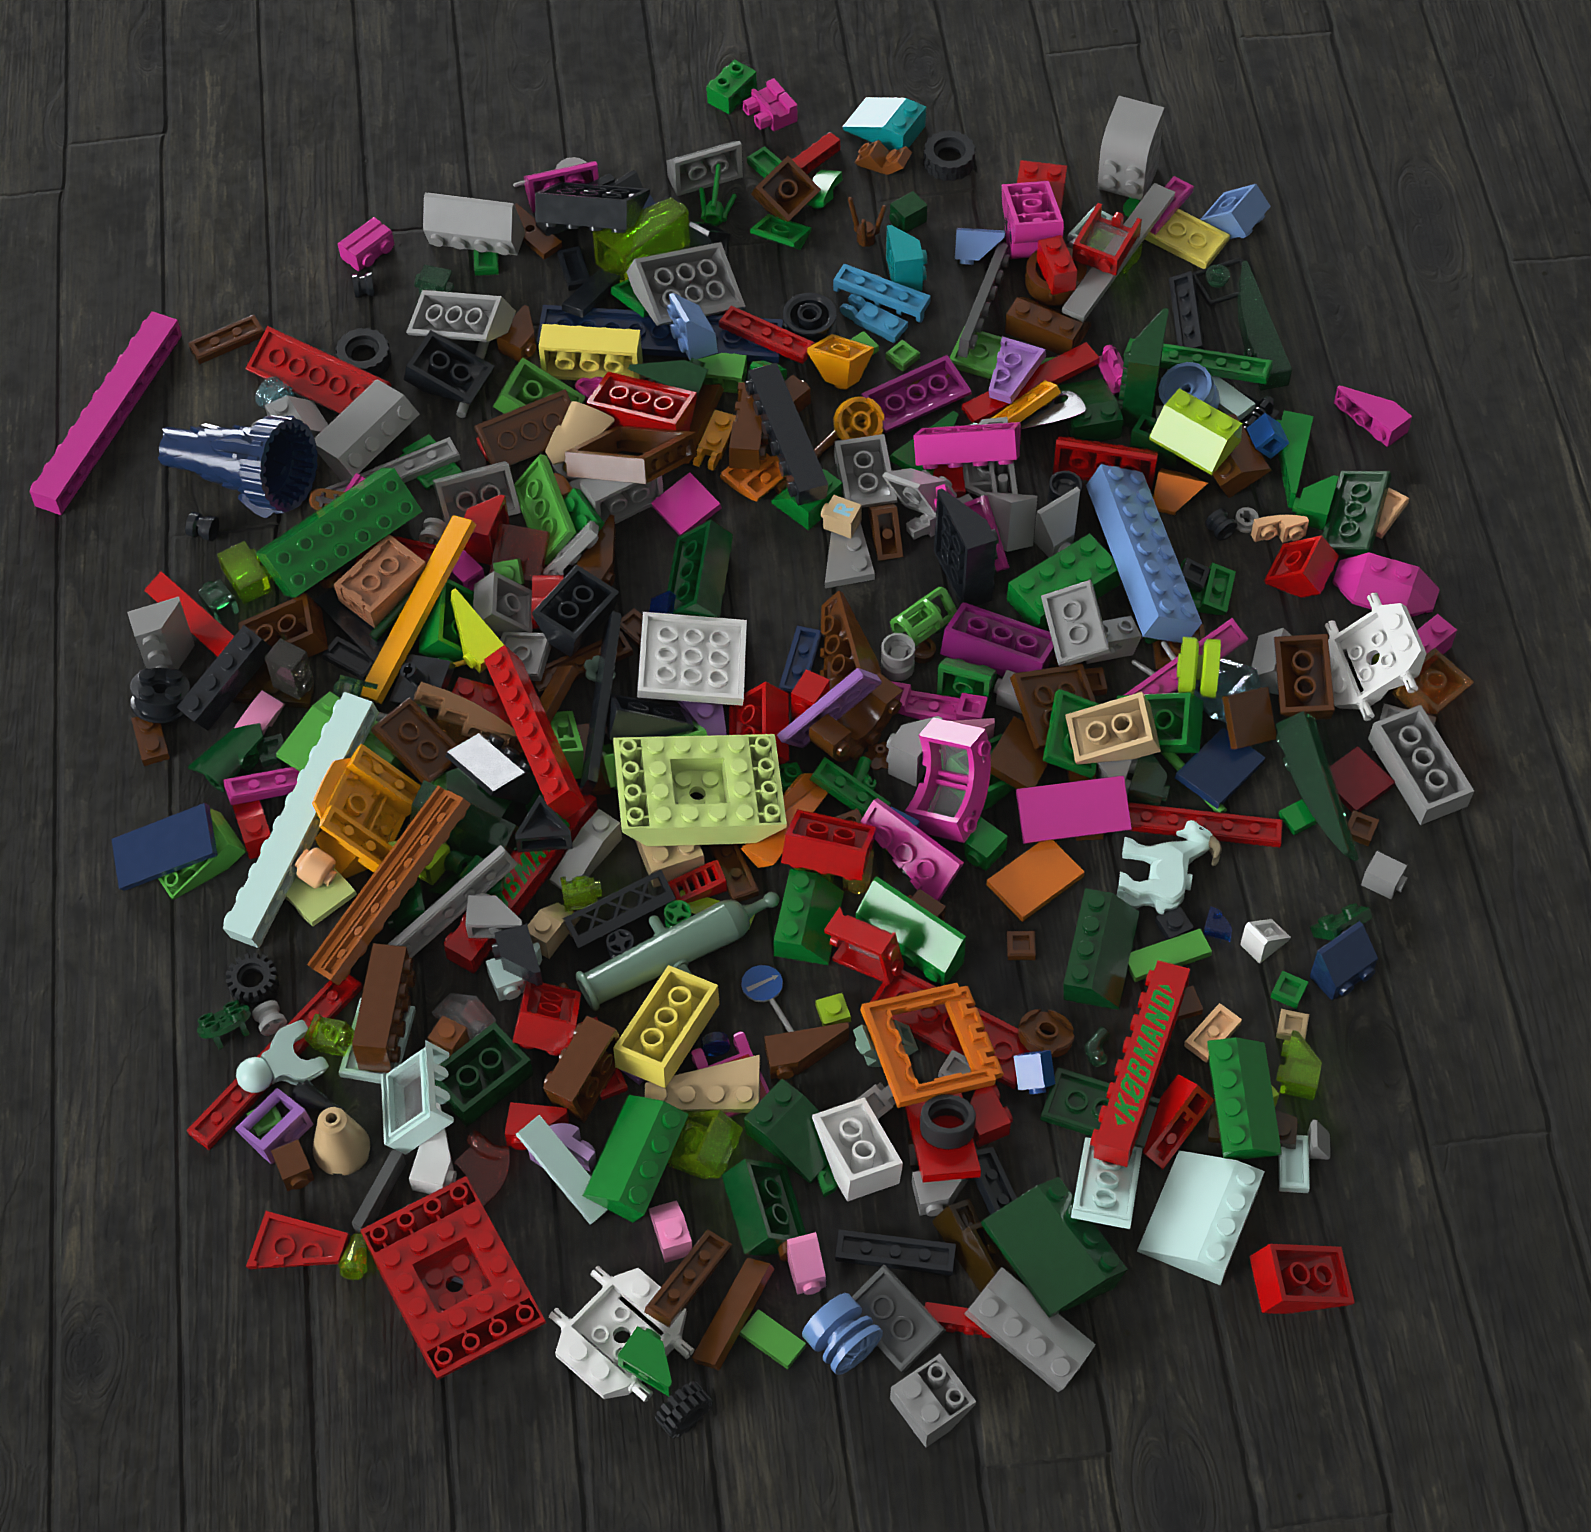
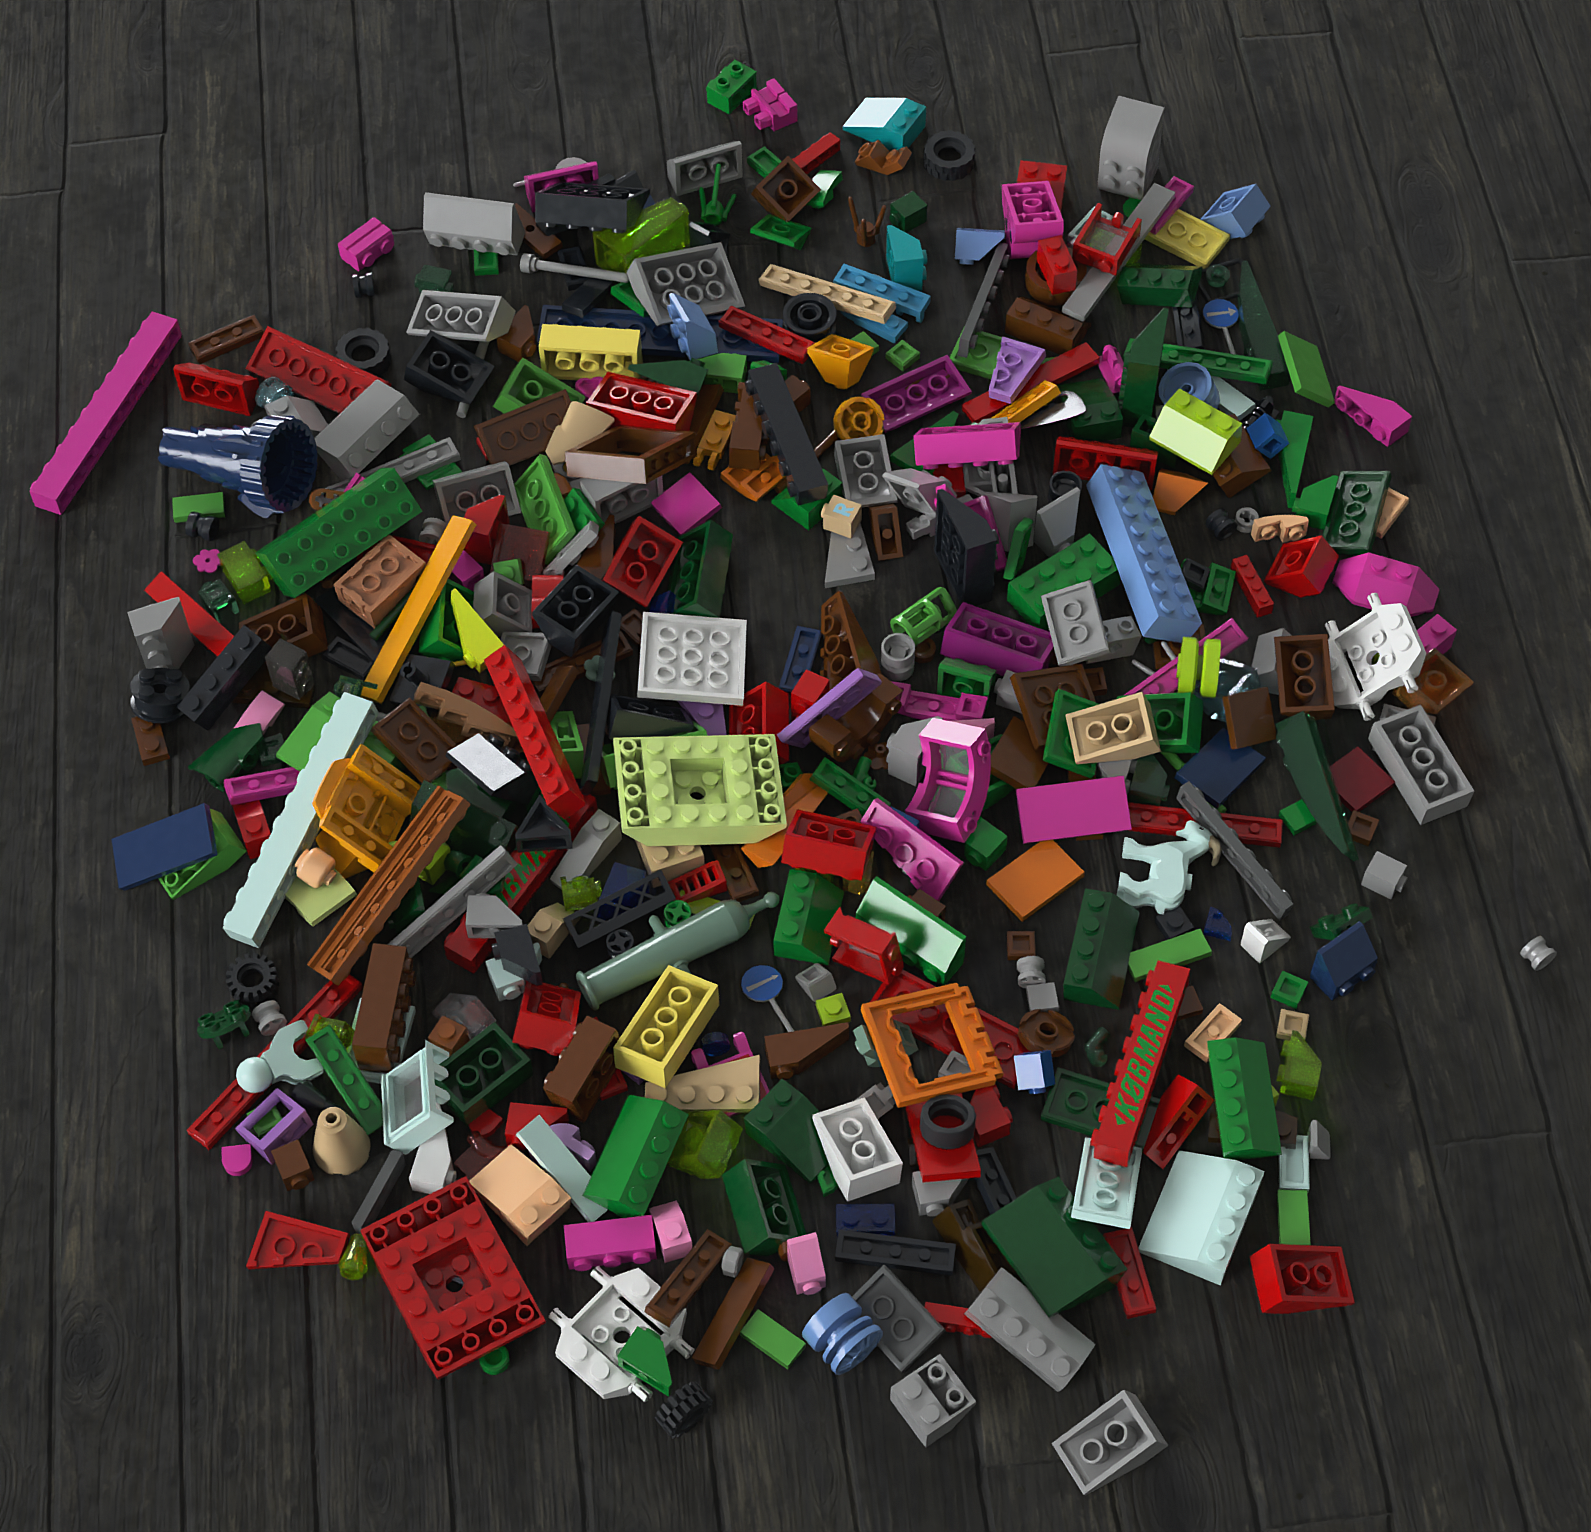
(206, 504): none -> bright green tile
(207, 561): none -> dark pink plant
(216, 388): none -> red slope
(237, 1159): none -> dark pink tile
(347, 1079): none -> green tile
(486, 1123): none -> red tile
(495, 1361): none -> green tile
(521, 1194): none -> light nougat slope
(530, 263): none -> light grey piece
(610, 1242): none -> dark pink brick
(620, 877): none -> clear blue slope
(641, 561): none -> red slope
(732, 1261): none -> light grey tile
(816, 981): none -> light grey slope
(842, 297): none -> tan tile
(866, 1218): none -> clear blue plate
(1018, 548): none -> green tile
(1030, 971): none -> light grey wheel
(1042, 997): none -> light grey tile
(1109, 1442): none -> light grey slope
(1134, 1285): none -> red tile
(1159, 284): none -> dark green slope
(1221, 314): none -> blue piece
(1238, 855): none -> dark grey plate
(1252, 586): none -> red piece
(1293, 1217): none -> bright green tile
(1306, 369): none -> bright green tile
(1538, 953): none -> light grey wheel

